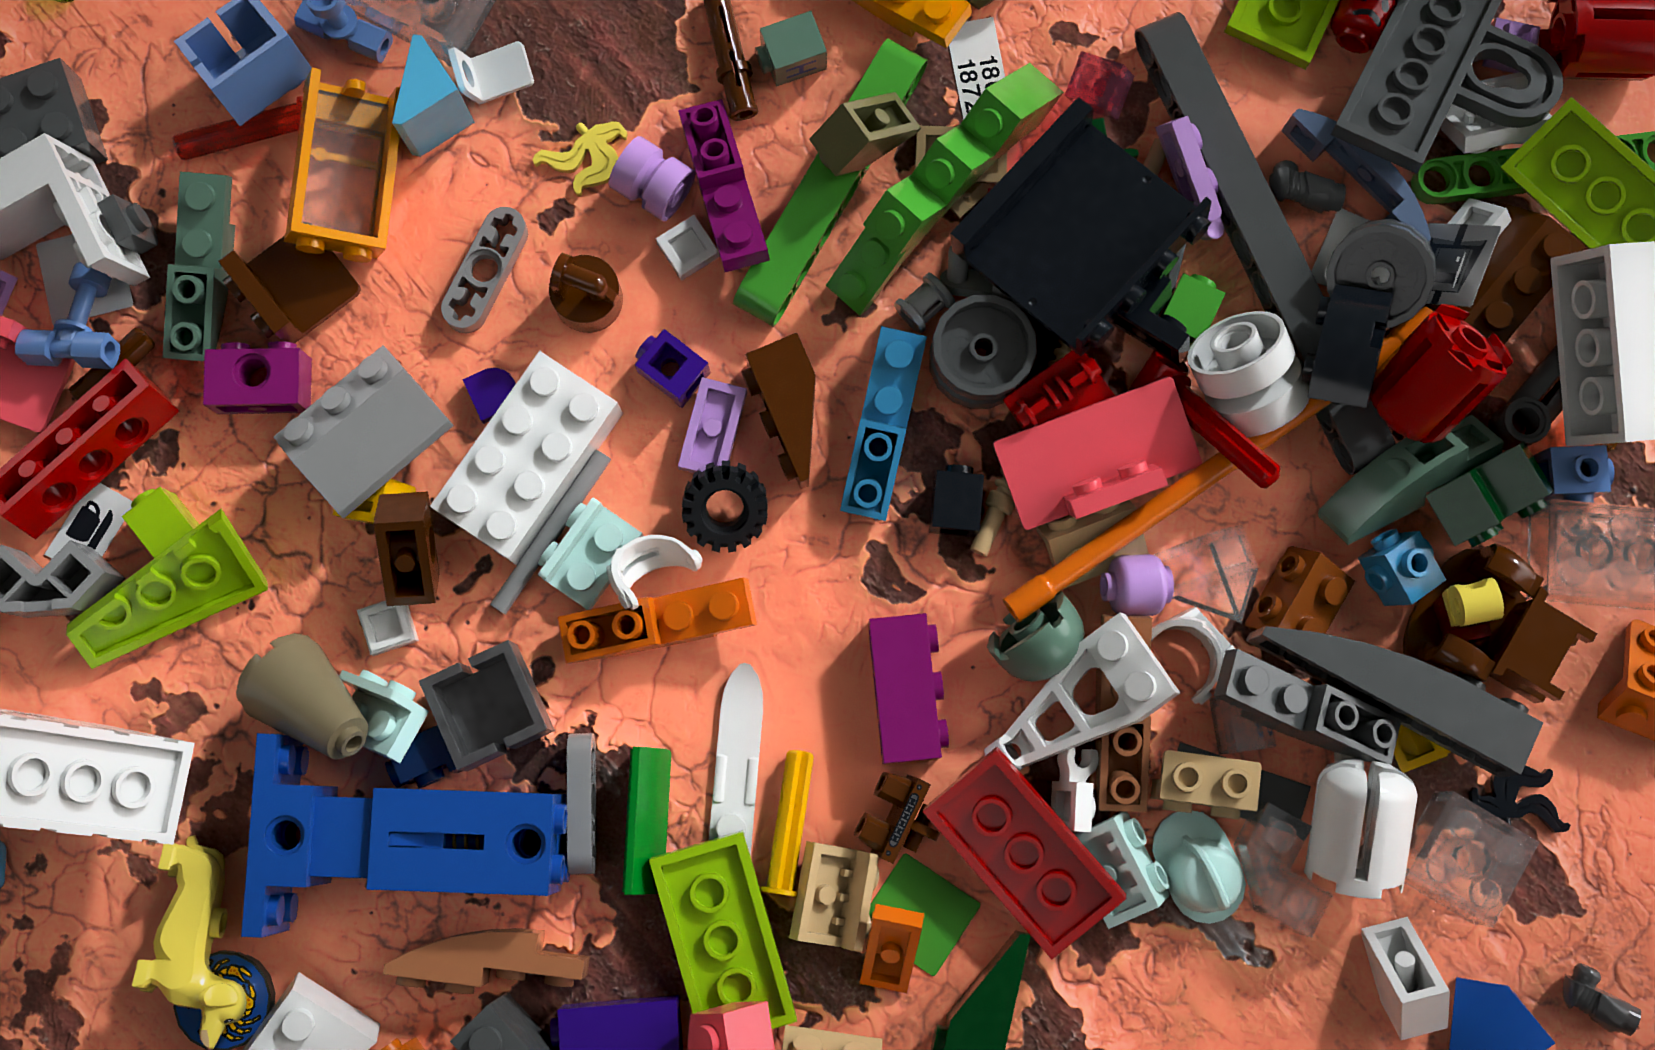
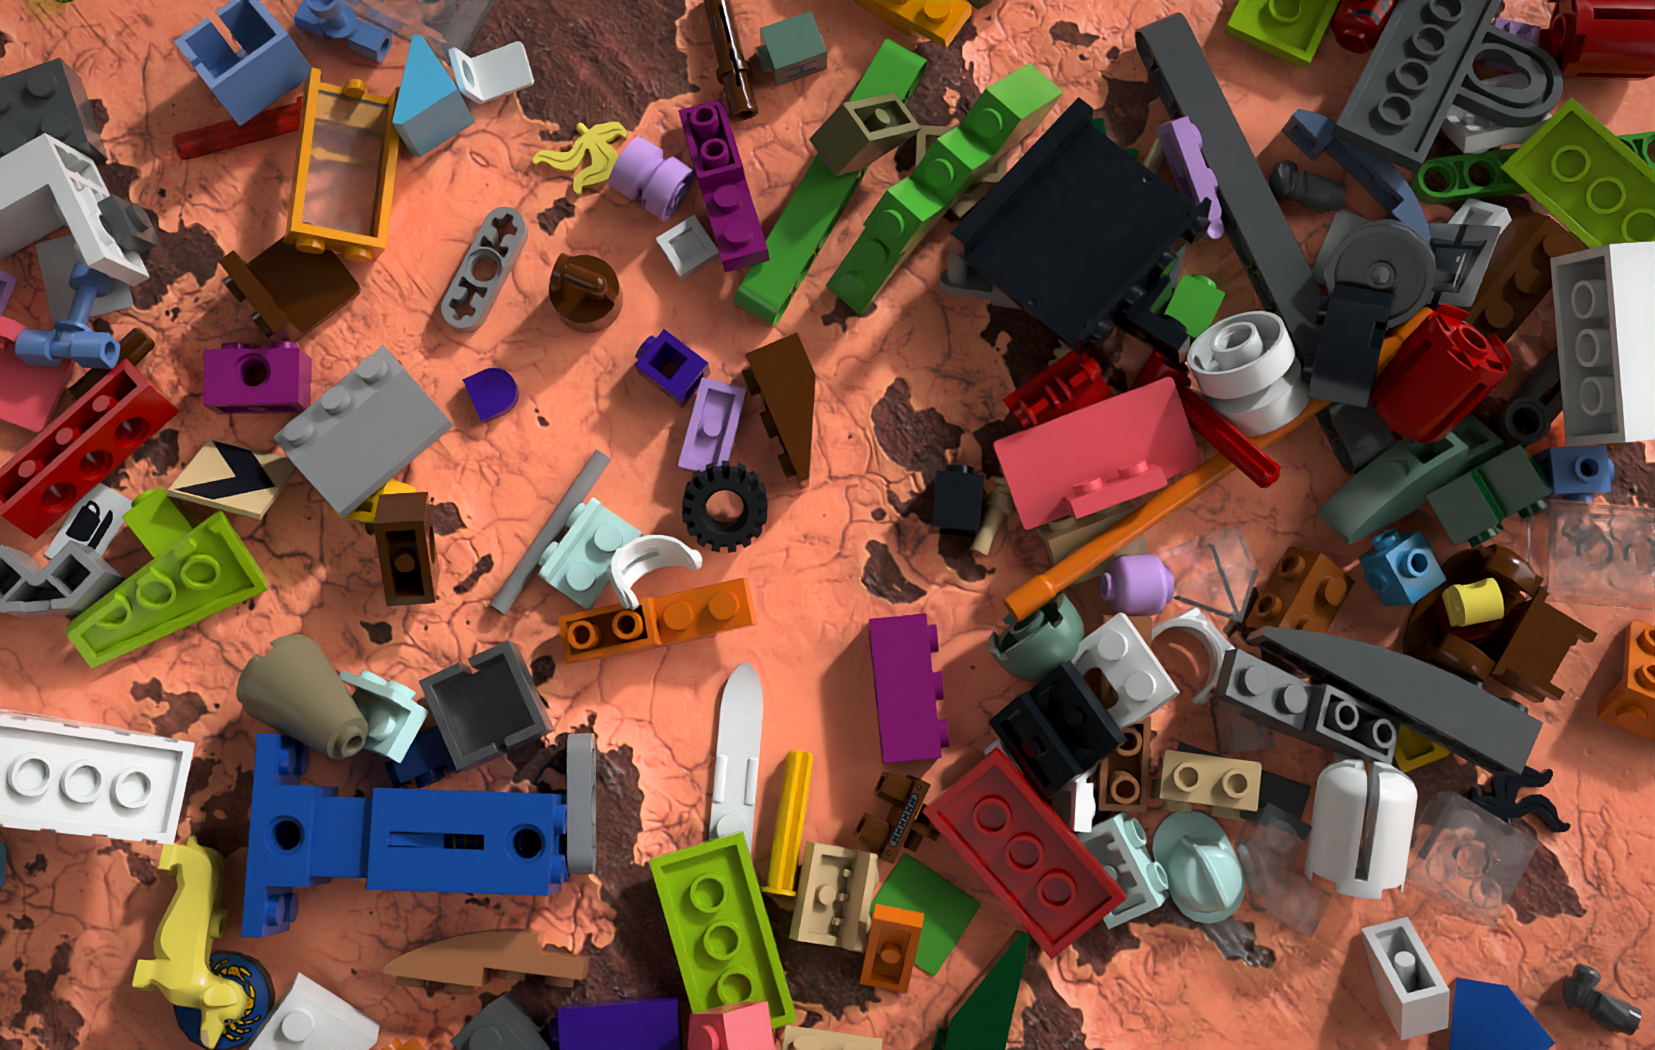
(194, 283): sand green slope -> none
(233, 478): none -> tan piece
(387, 627): white tile -> none
(527, 457): white brick -> none
(646, 817): green slope -> none
(883, 423): dark azure slope -> none
(924, 303): light grey bush -> none
(975, 60): white sticker -> none
(985, 324): dark grey wheel -> none
(1057, 730): none -> black slope
(1100, 84): clear pink brick -> none

